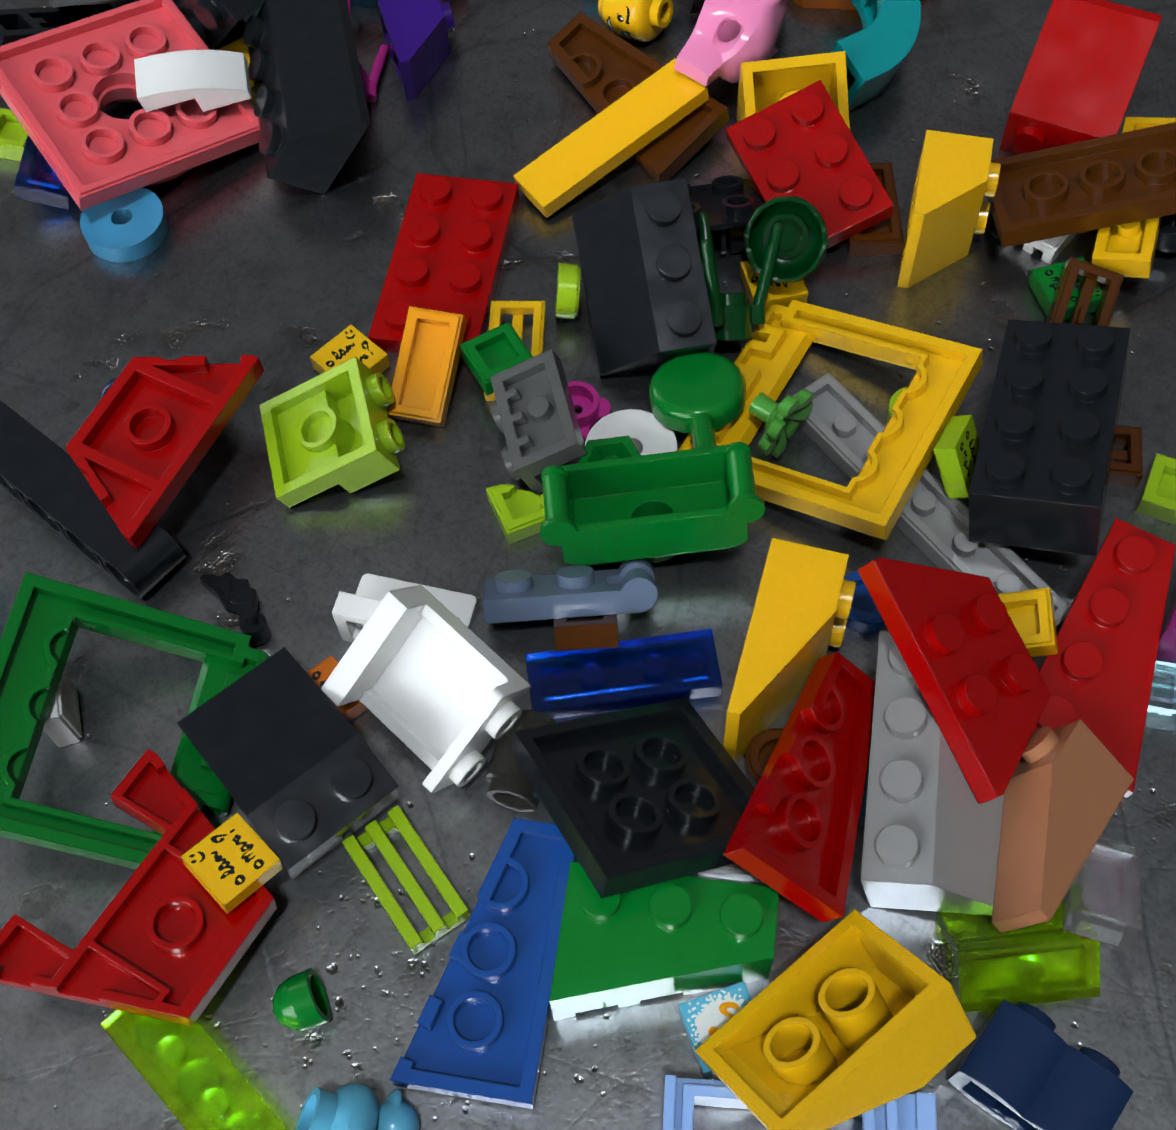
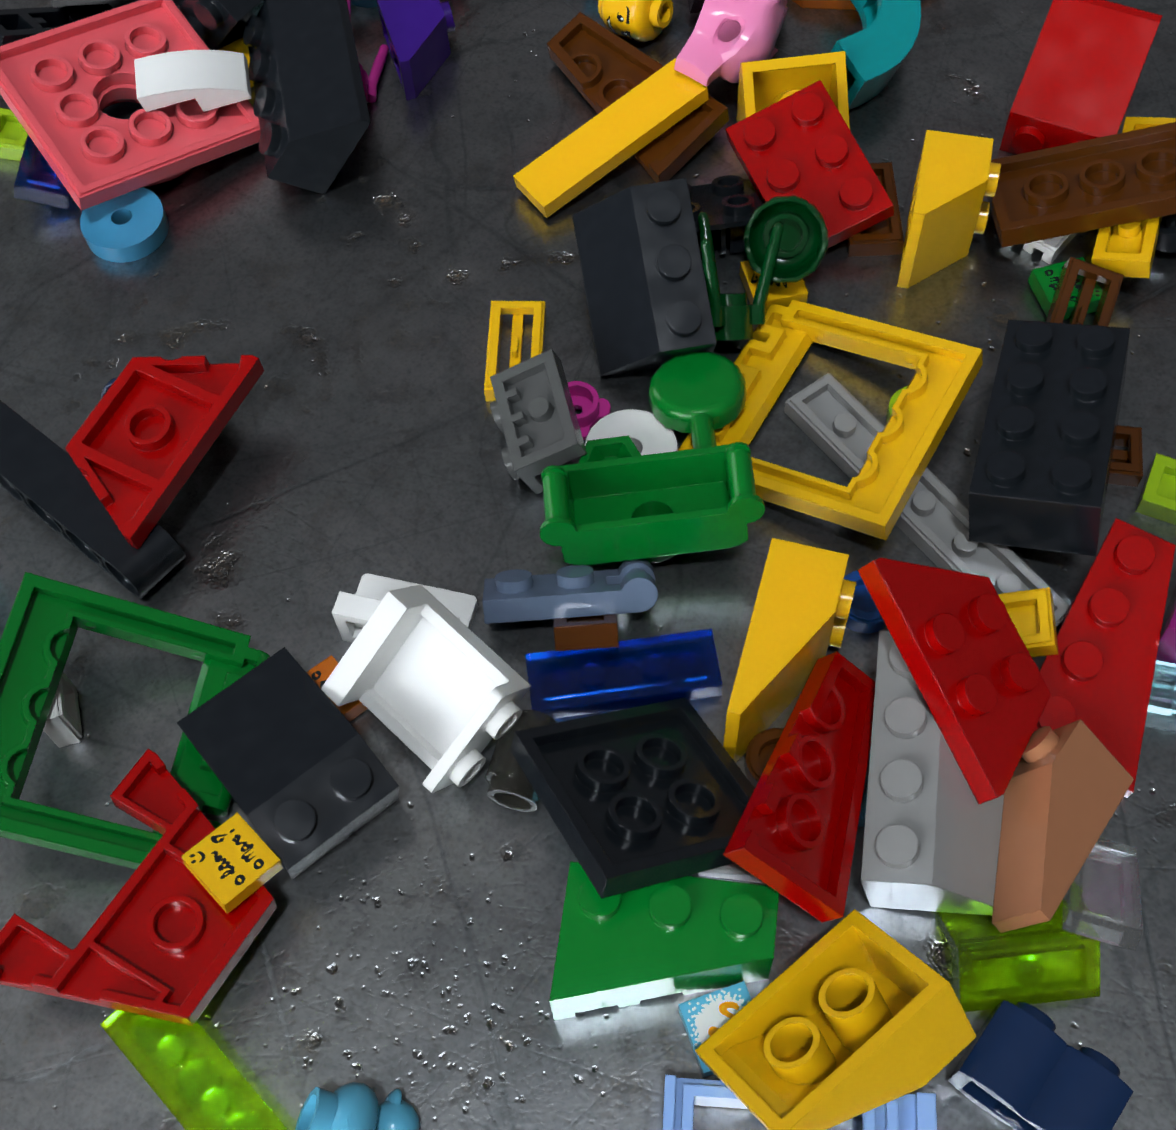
(239, 598): black piece -> none
(302, 1001): green hinge -> none
(331, 433): lime plate -> none
(345, 347): yellow tile -> none
(378, 835): lime tile -> none
(427, 366): light orange tile -> none
(446, 254): red plate -> none
(492, 1006): blue wing -> none
(493, 353): green tile -> none
(517, 511): lime tile -> none
(567, 291): lime tile -> none
(780, 419): bright green plant -> none
(957, 455): lime tile -> none

